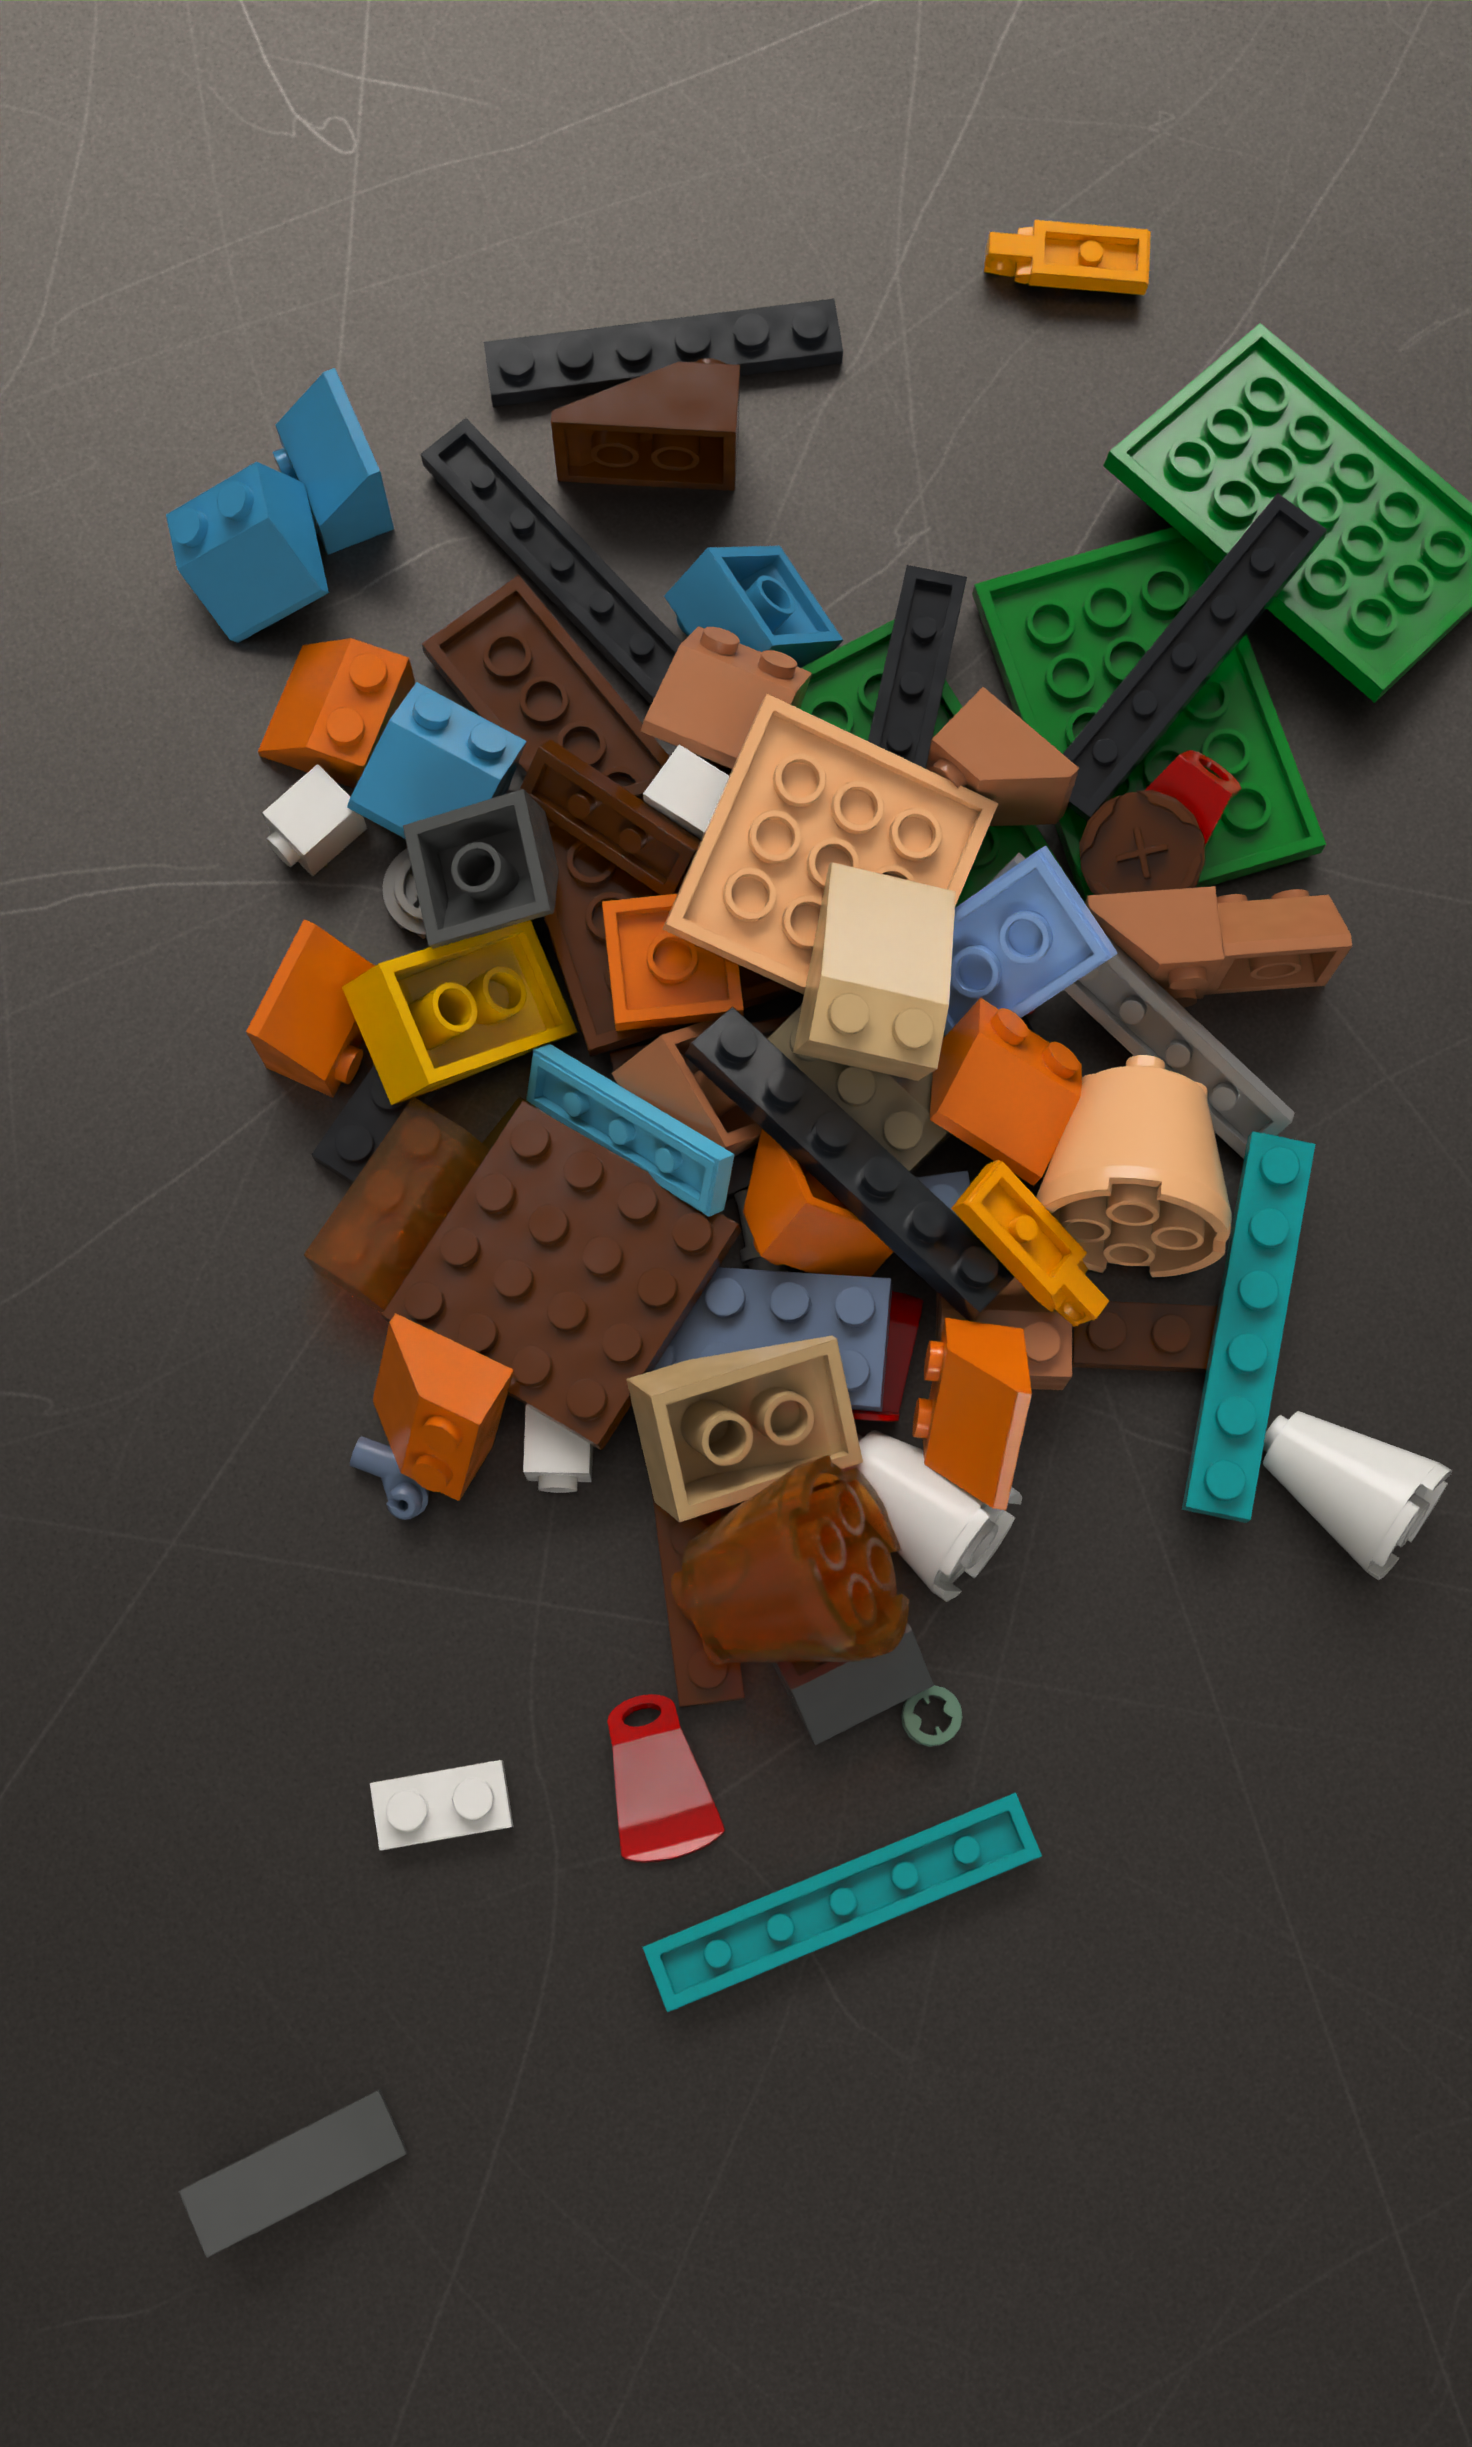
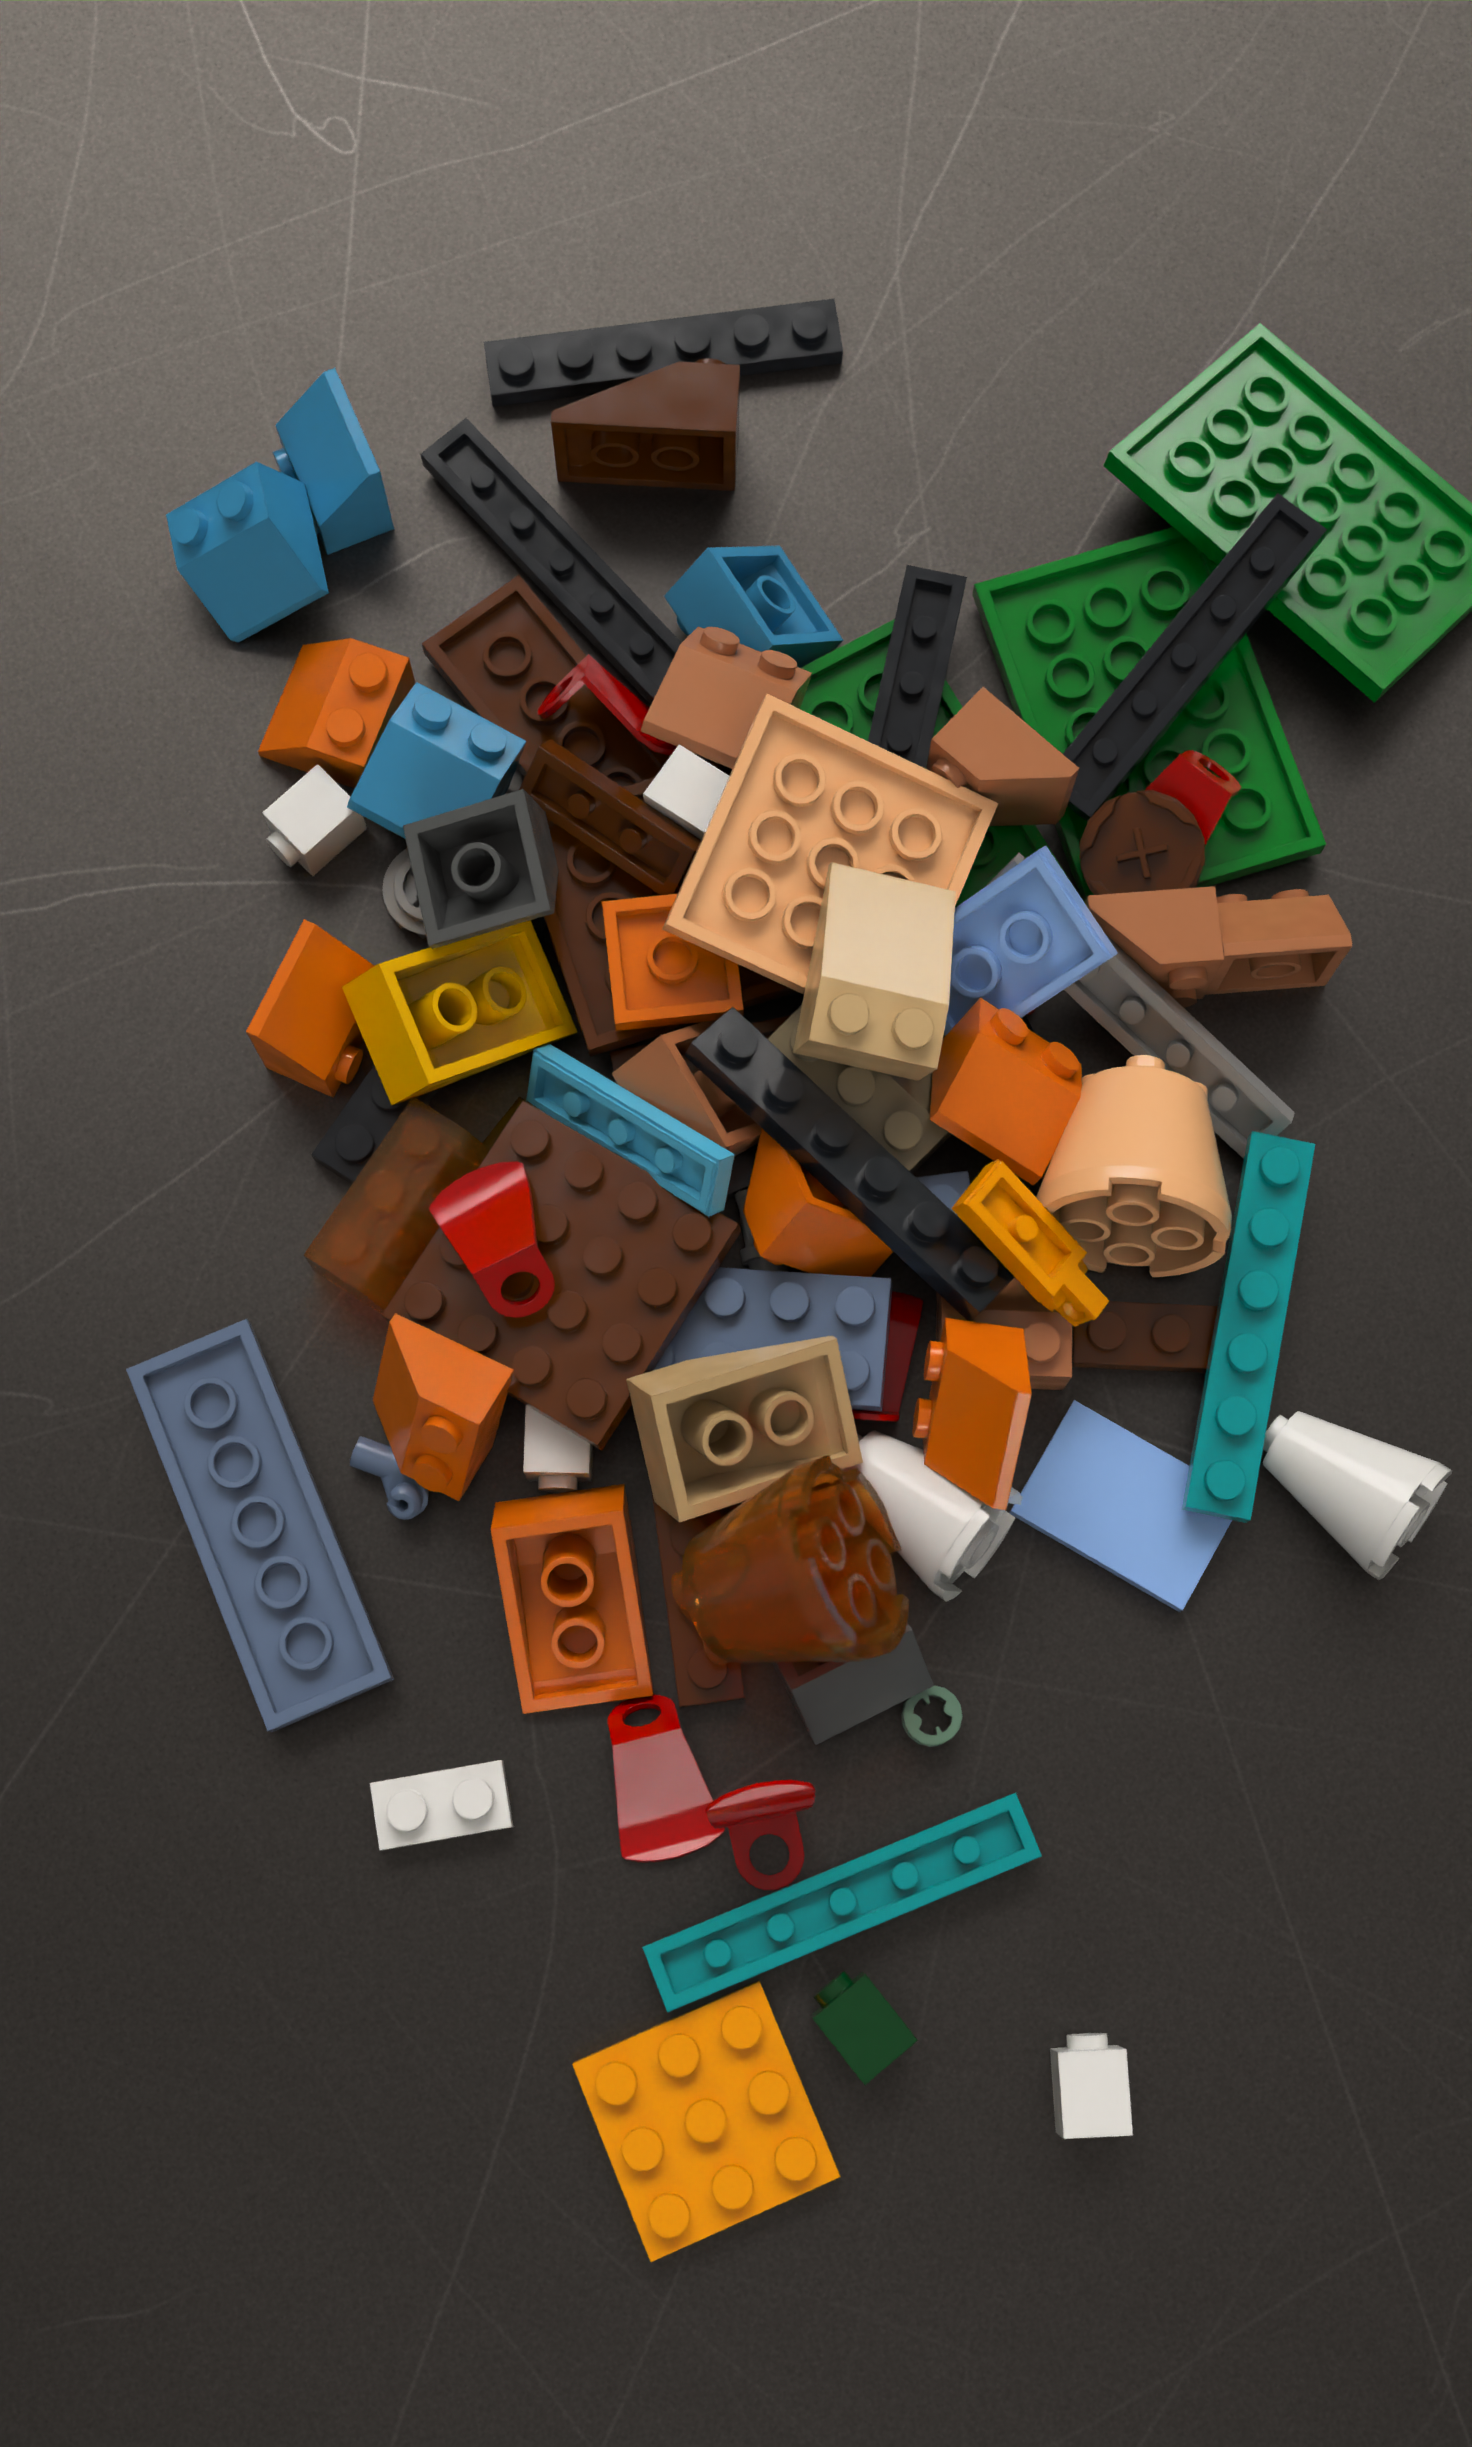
(259, 1525): none -> sand blue plate
(292, 2173): dark grey slope -> none
(494, 1233): none -> red piece
(572, 1598): none -> orange slope
(611, 693): none -> red piece
(705, 2120): none -> light orange plate
(762, 1811): none -> red piece
(861, 2024): none -> dark green brick
(1073, 256): light orange hinge -> none
(1091, 2088): none -> white brick
(1120, 1506): none -> light blue tile

